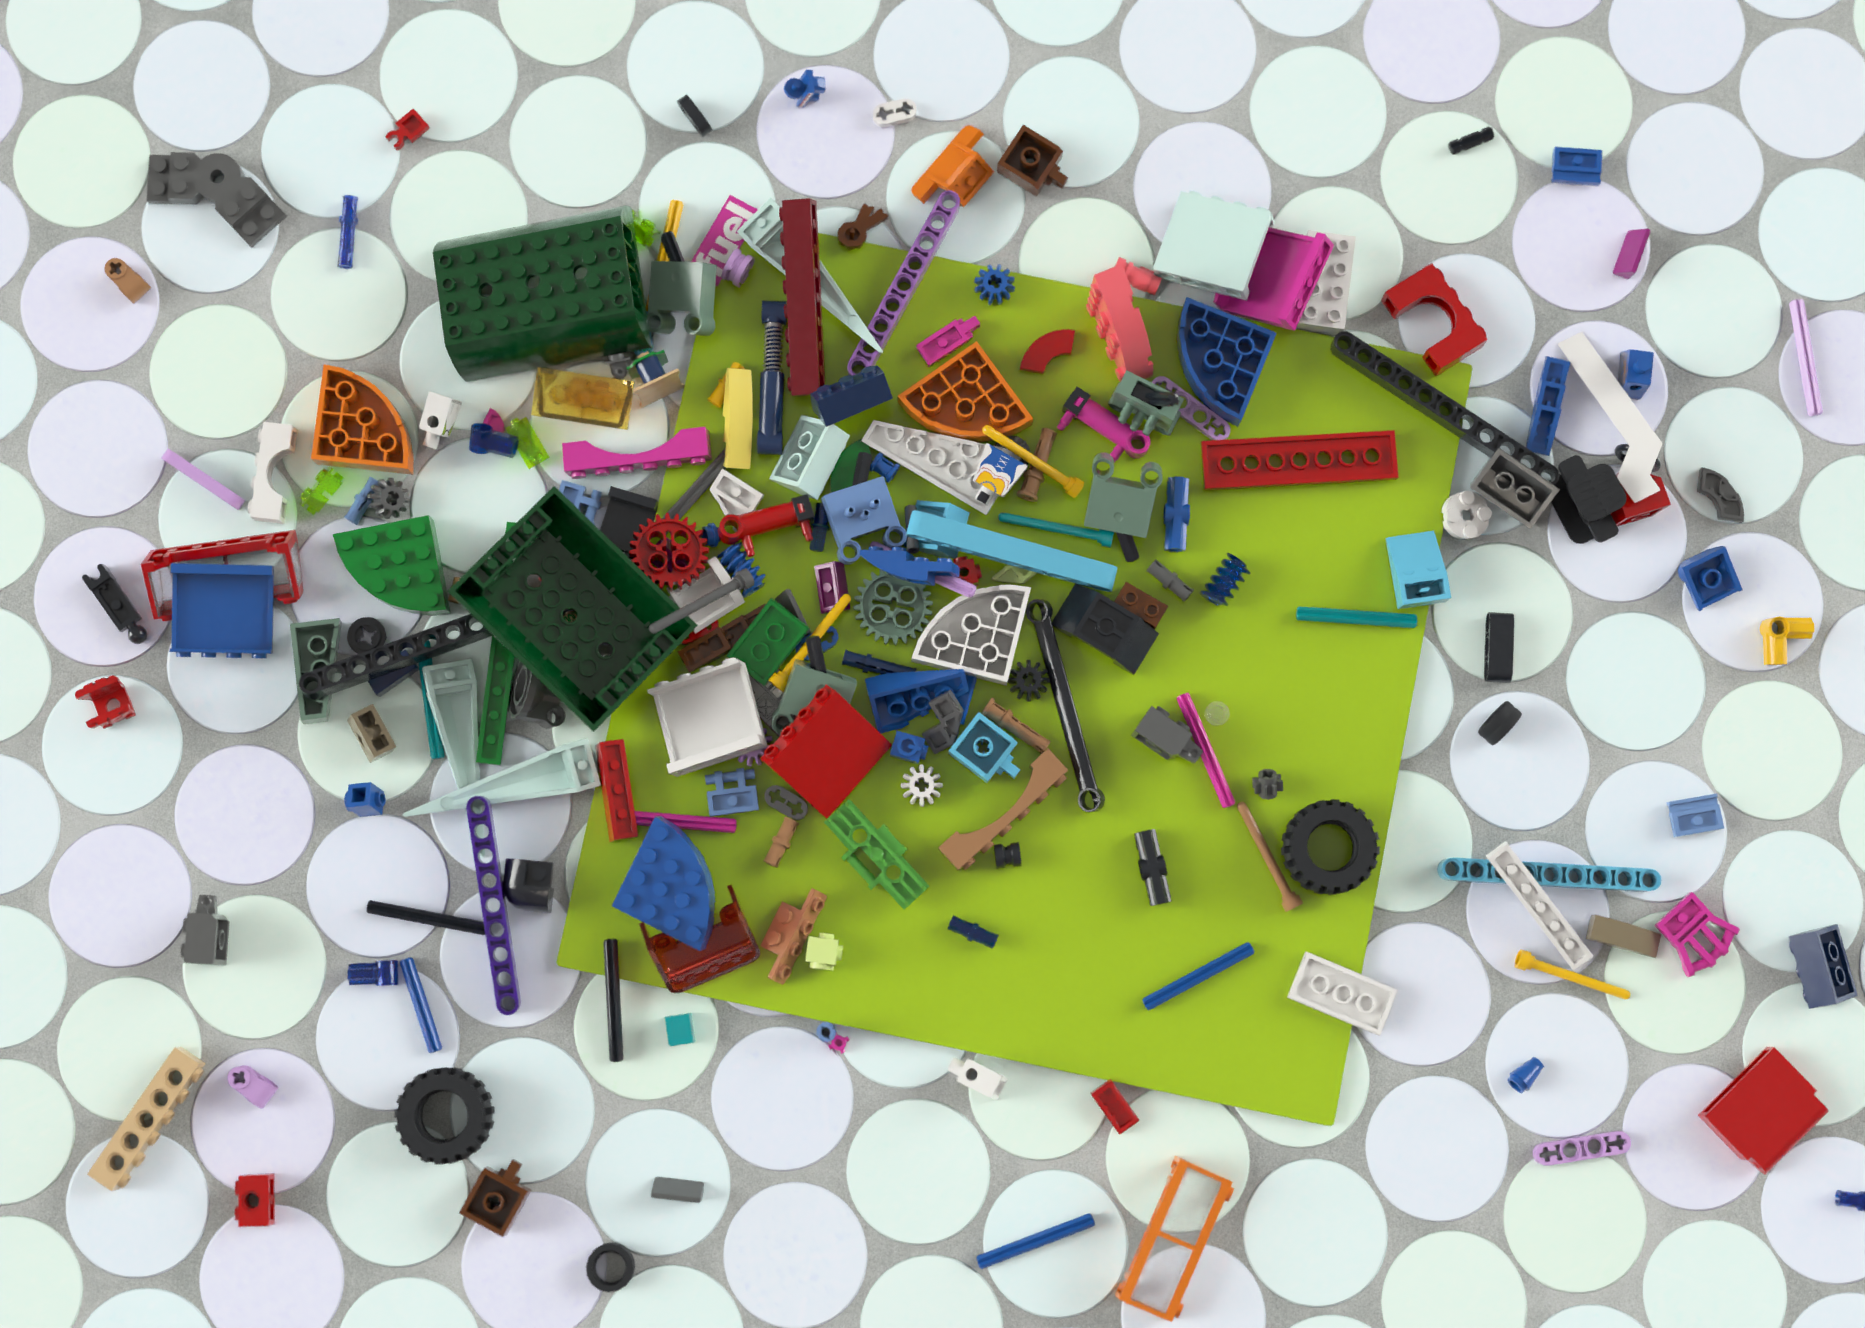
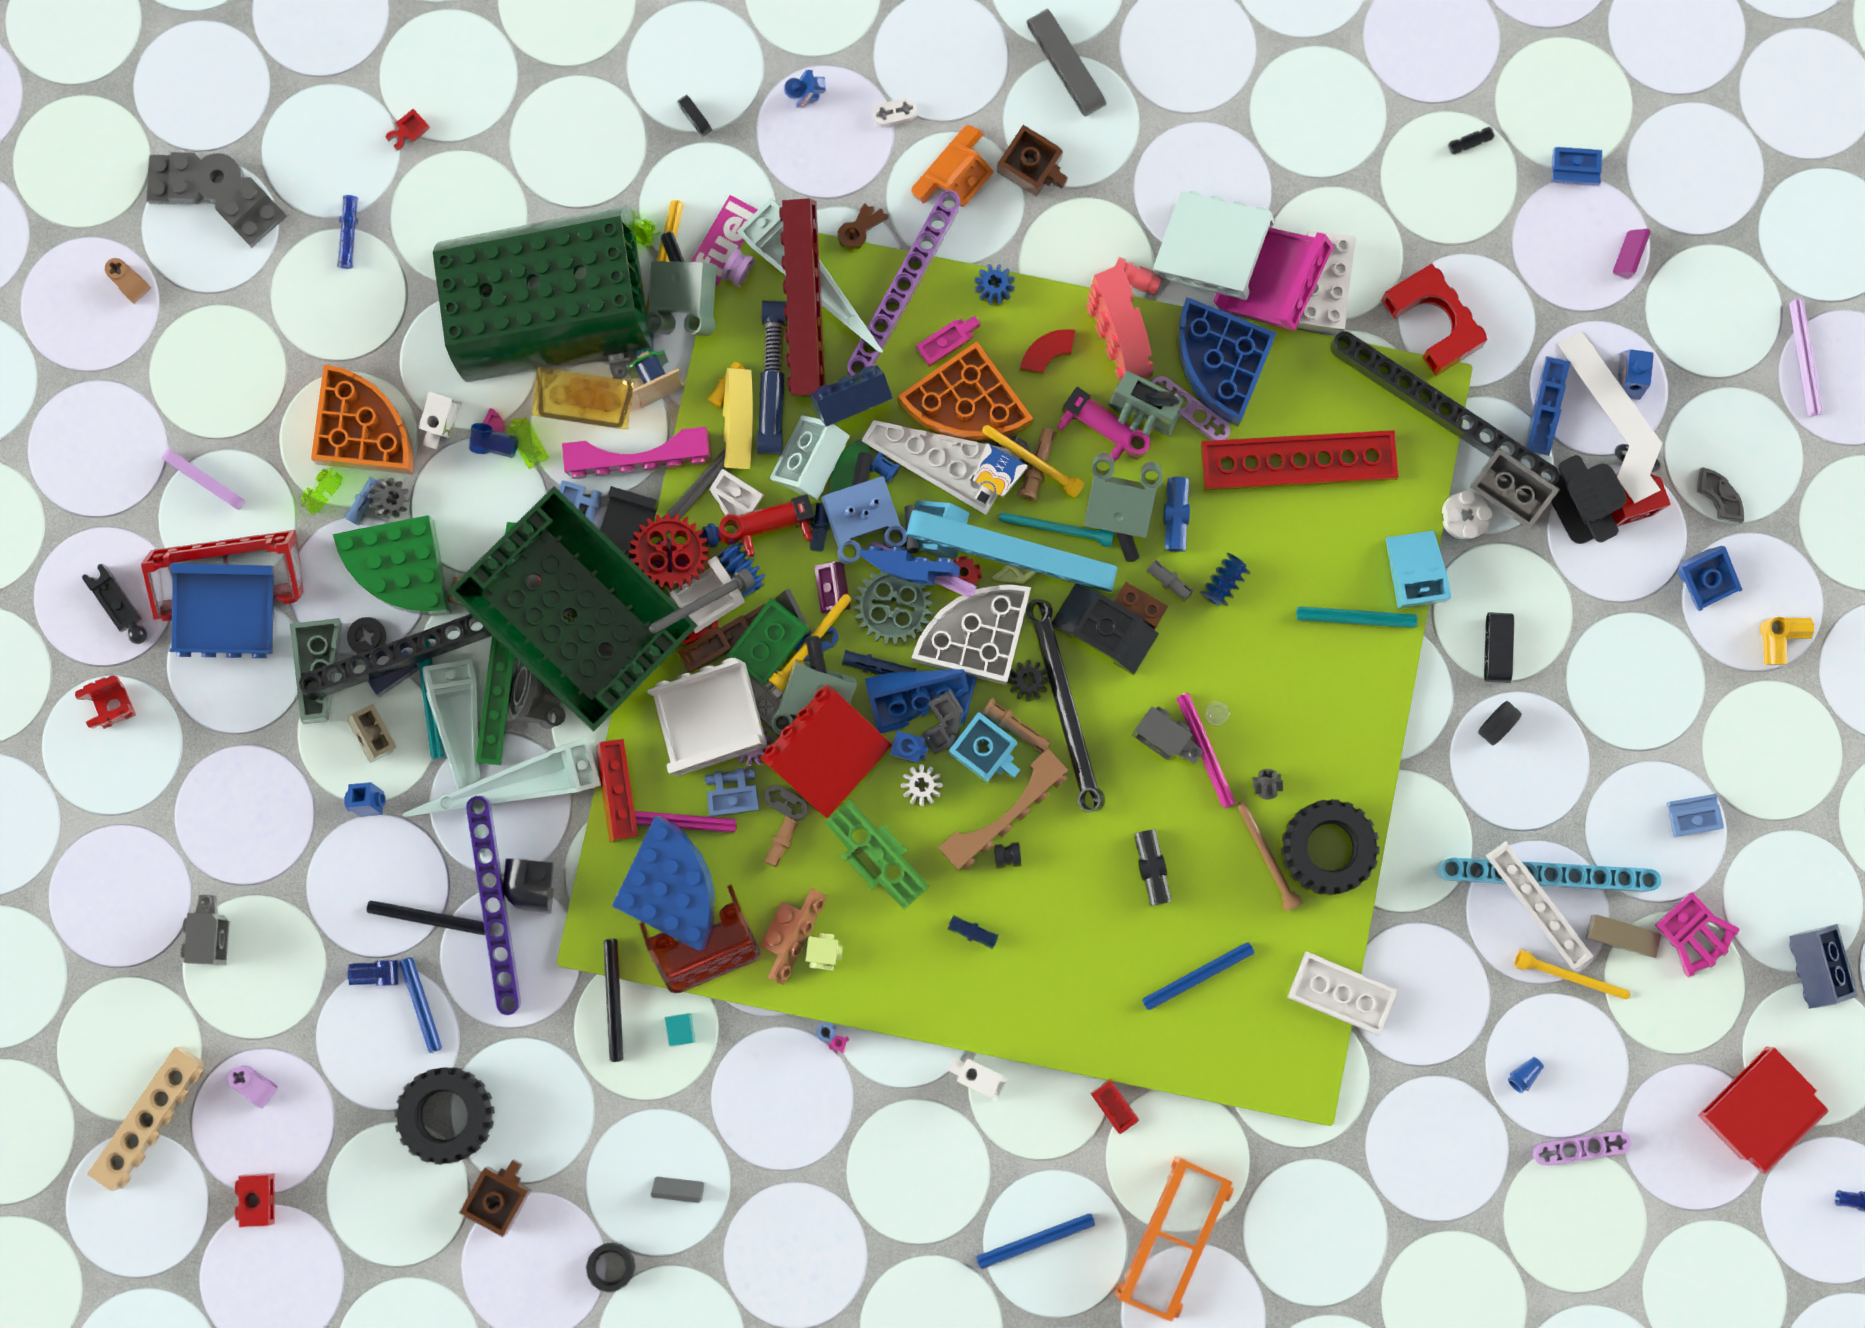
(275, 443): white arch -> none
(1066, 62): none -> dark grey beam

